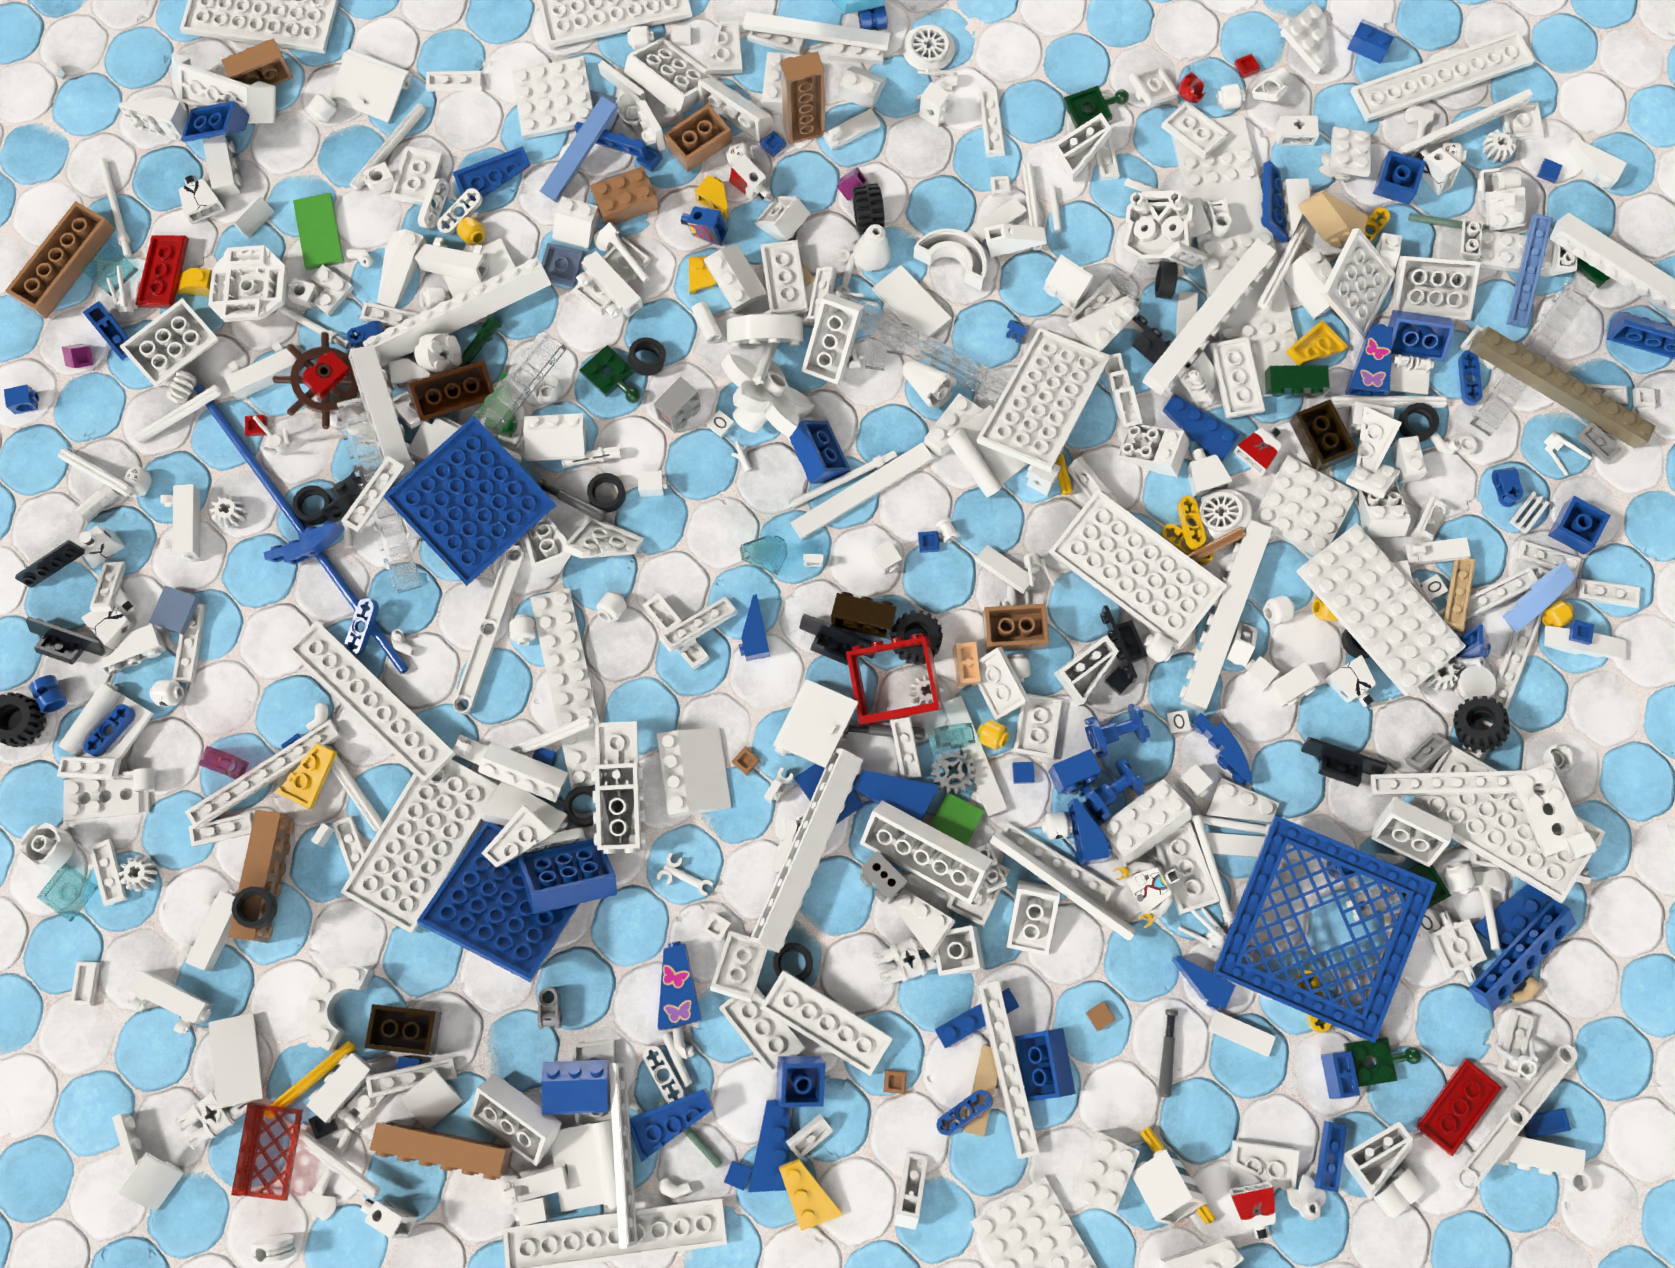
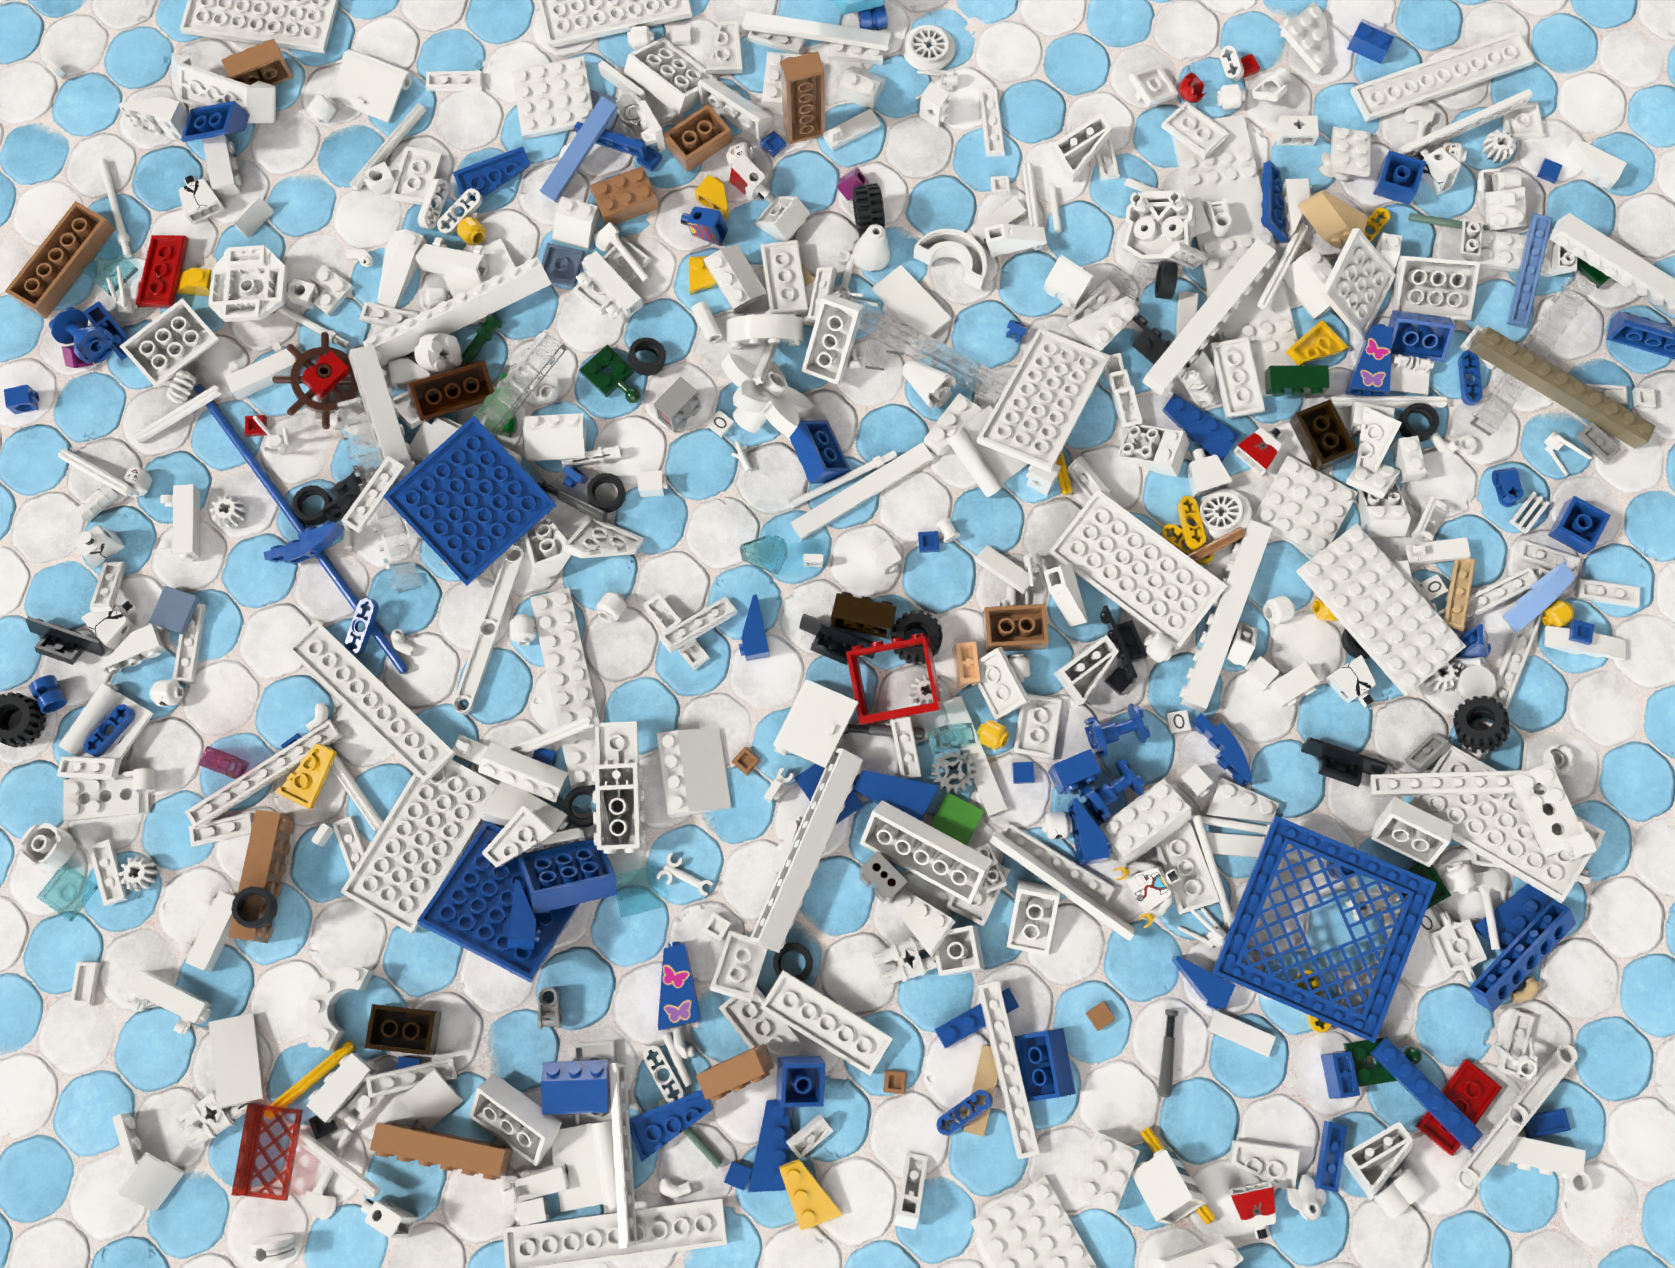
(50, 564): black bracket -> none
(90, 342): none -> blue piece
(318, 231): bright green tile -> none
(363, 332): blue piece -> none
(522, 921): none -> blue slope
(574, 476): none -> blue tile
(637, 891): none -> clear light blue tile
(735, 1073): none -> medium nougat brick
(1066, 593): none -> white slope
(1093, 98): dark green plate -> none
(1235, 61): none -> white beam
(1392, 859): white arm -> none
(1426, 1093): none -> blue plate

